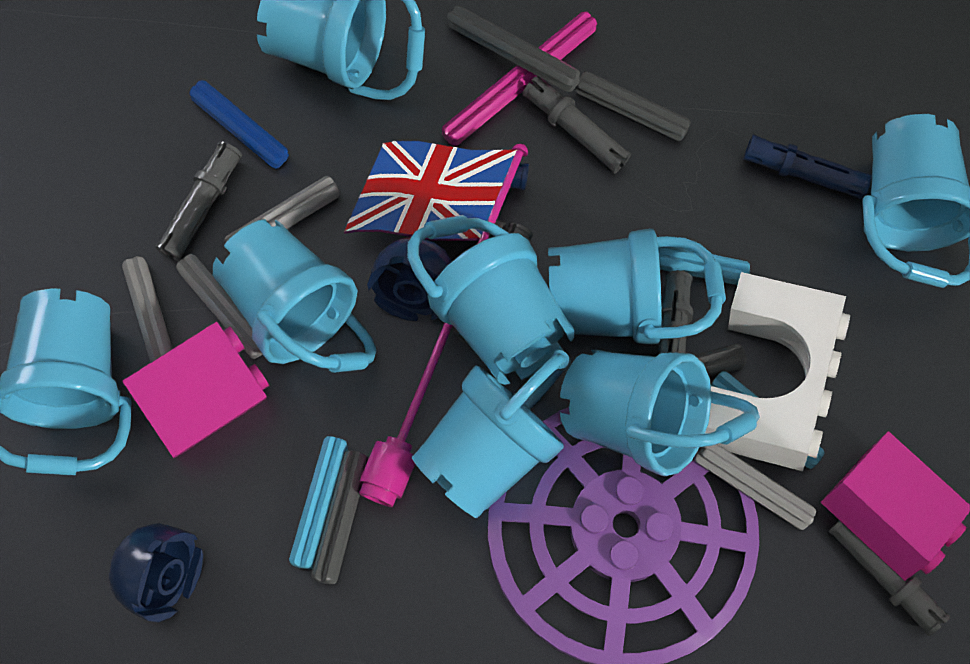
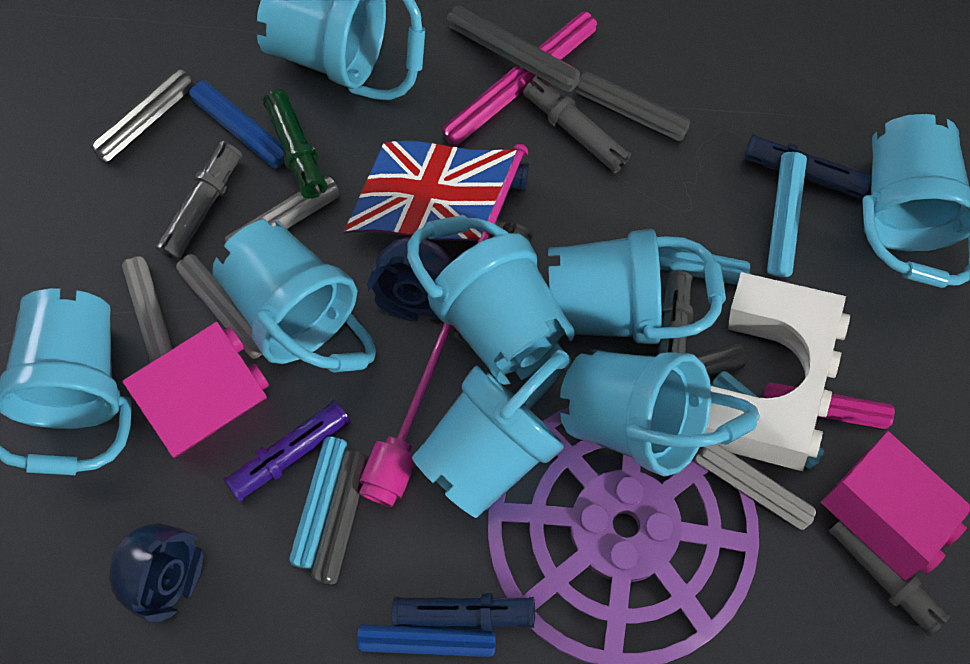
(142, 115): none -> axle
(287, 450): none -> dark purple pin
(299, 154): none -> dark green pin
(426, 640): none -> blue axle
(474, 612): none -> dark blue pin
(786, 214): none -> medium azure axle
(846, 408): none -> dark pink axle

